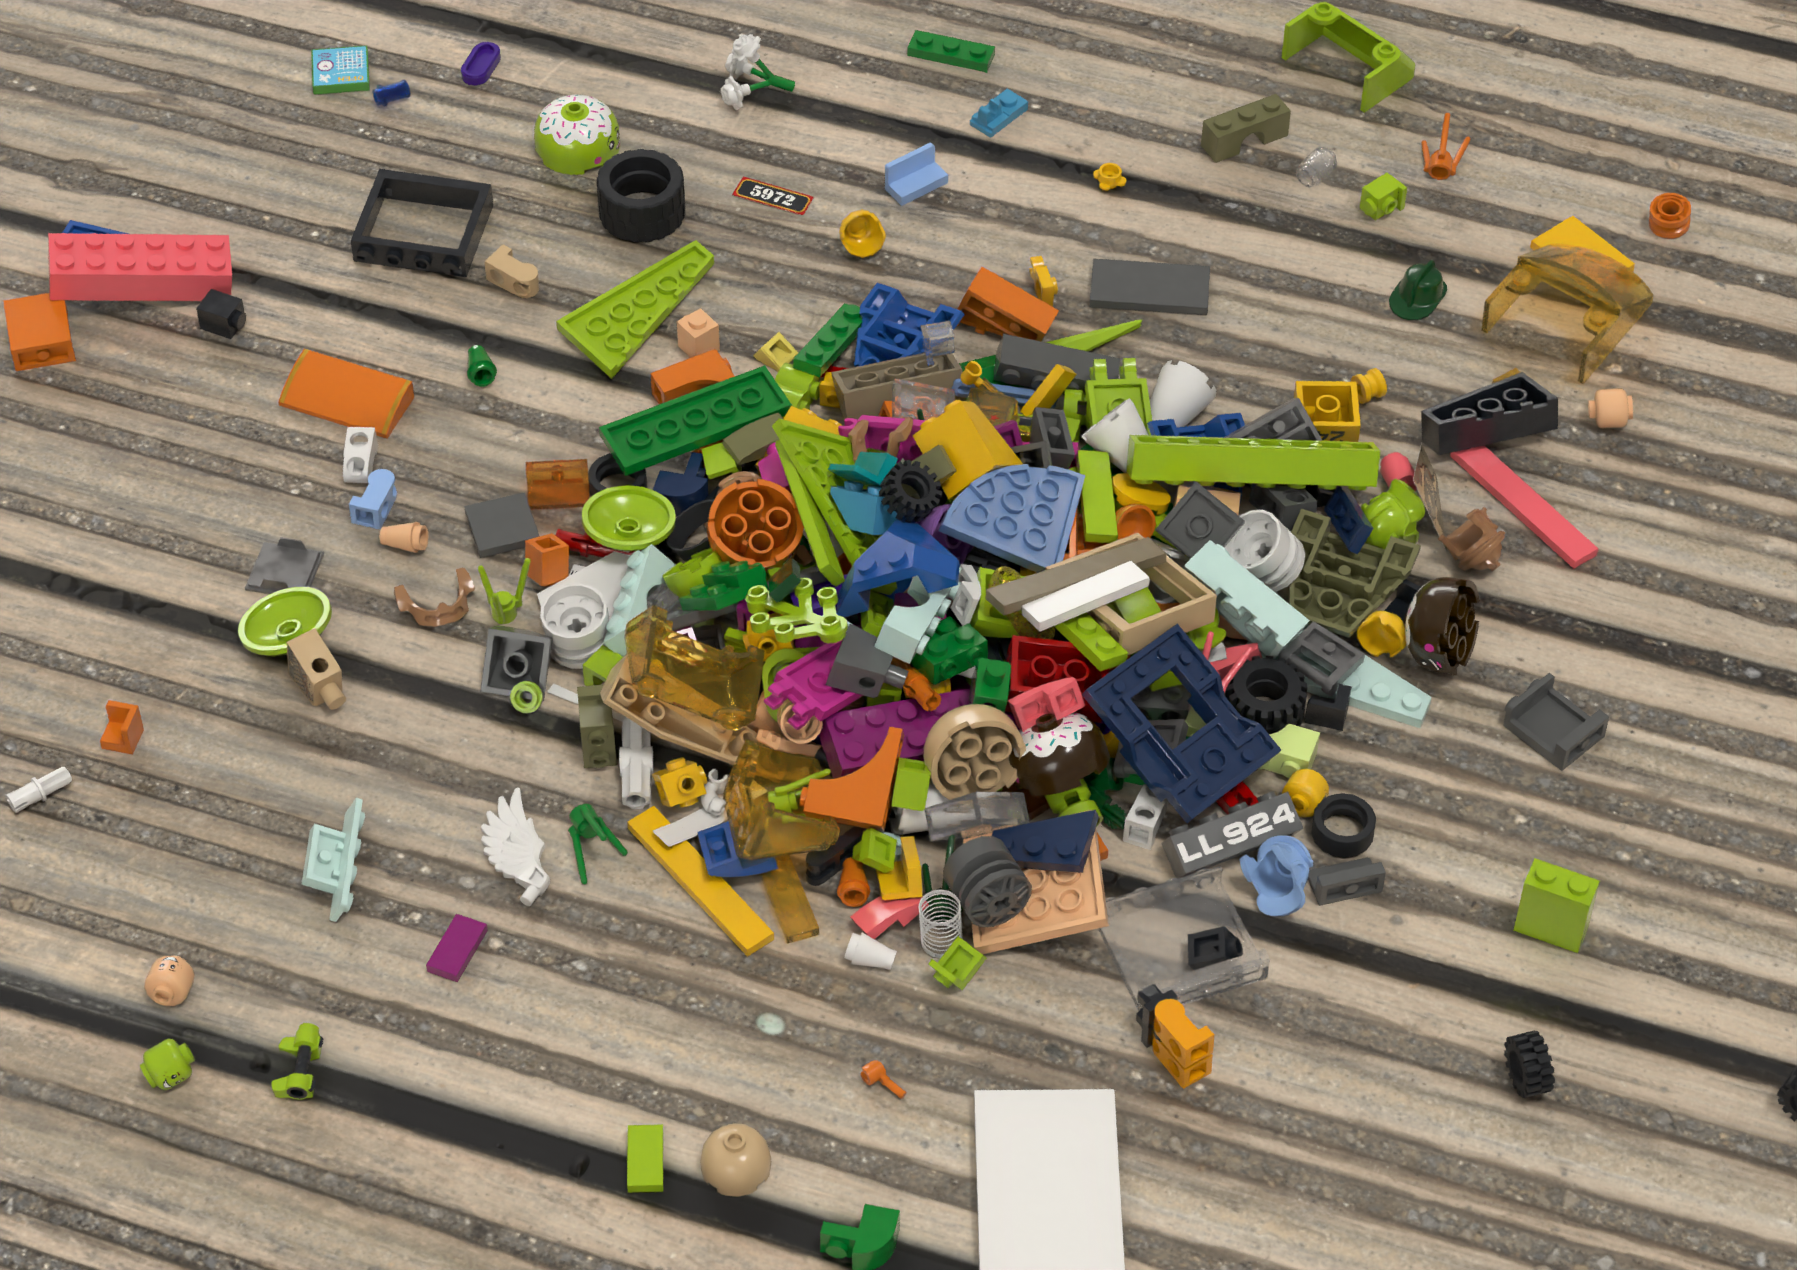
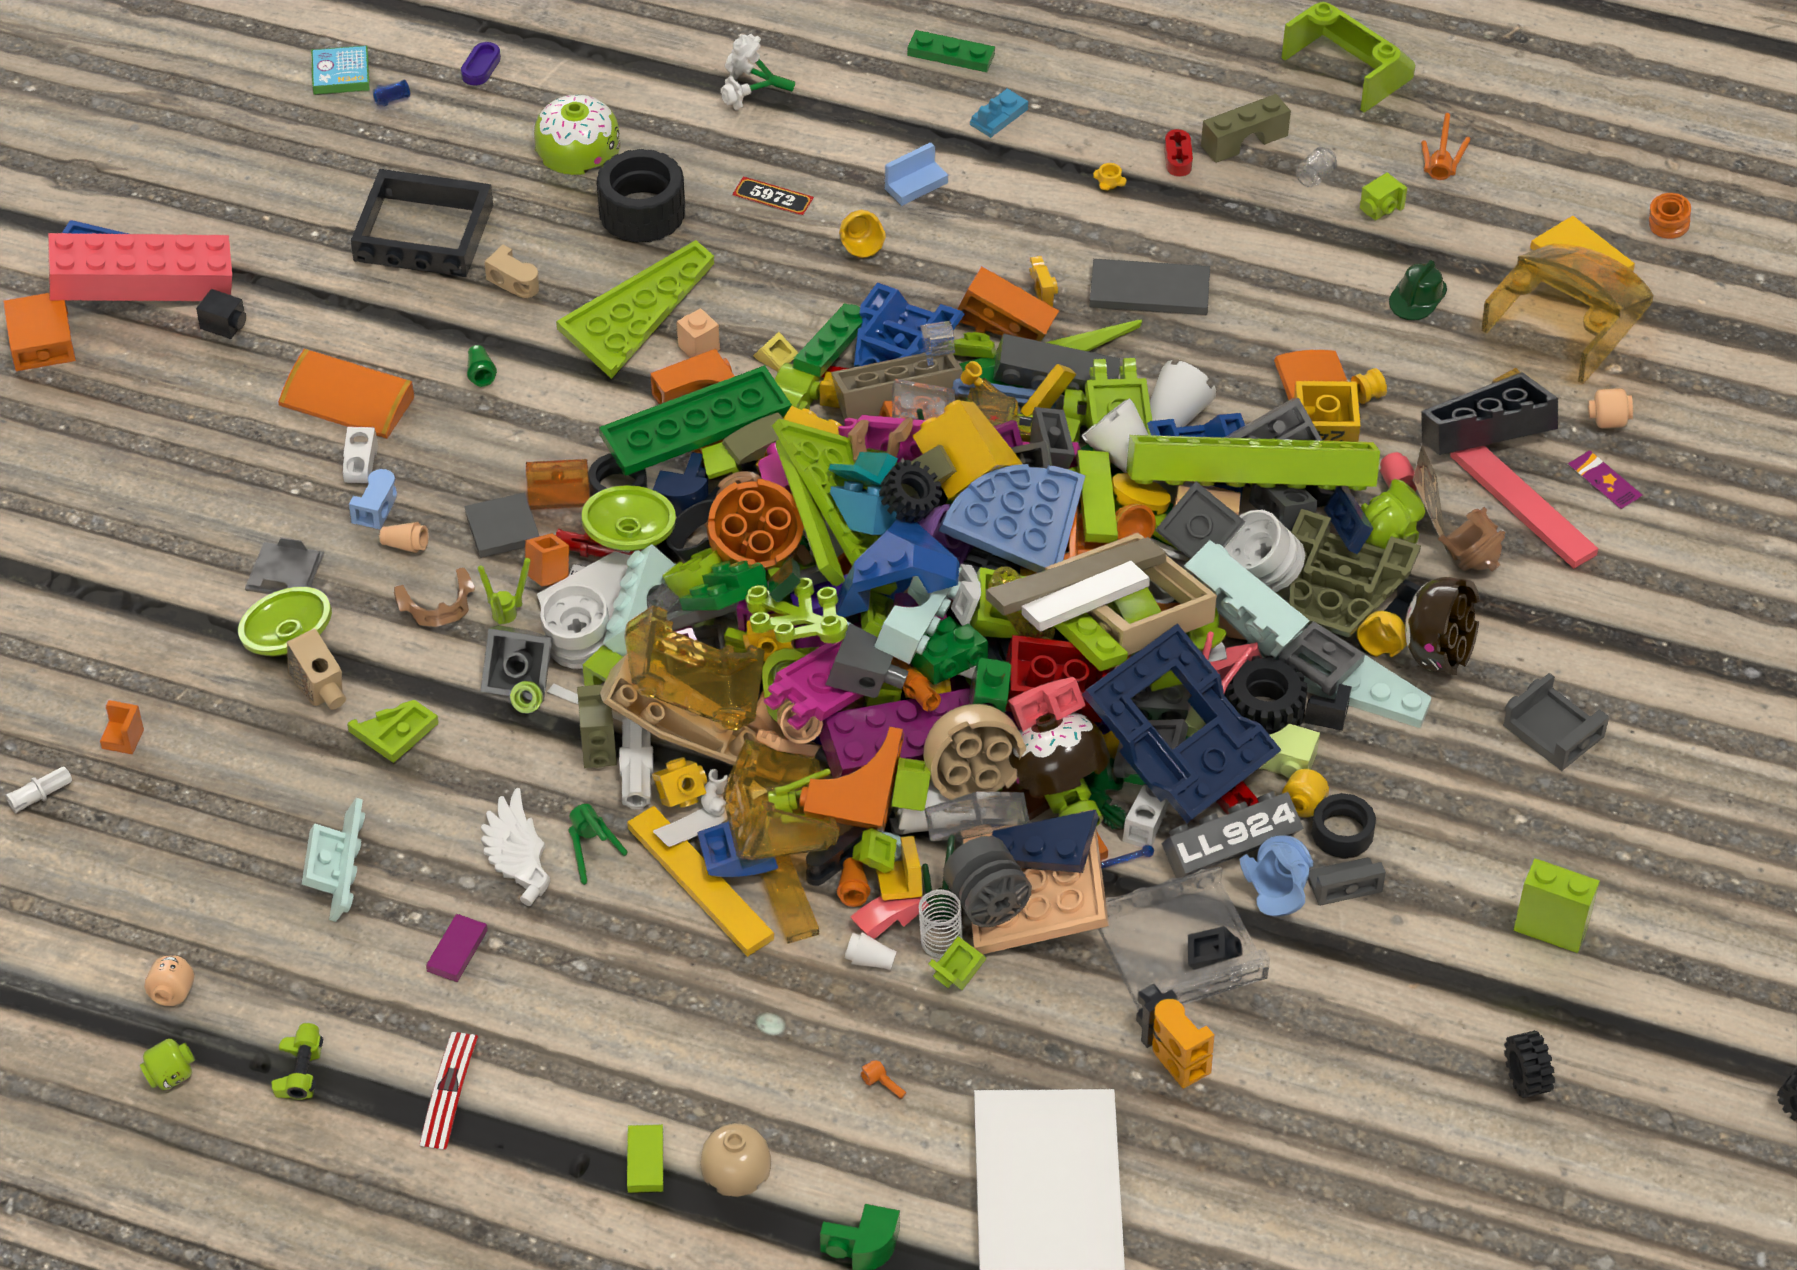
(395, 729): none -> lime wing
(447, 1090): none -> sticker
(975, 345): none -> lime tile
(1147, 851): none -> clear blue hinge
(1183, 152): none -> red beam
(1308, 366): none -> orange slope
(1605, 479): none -> magenta sticker

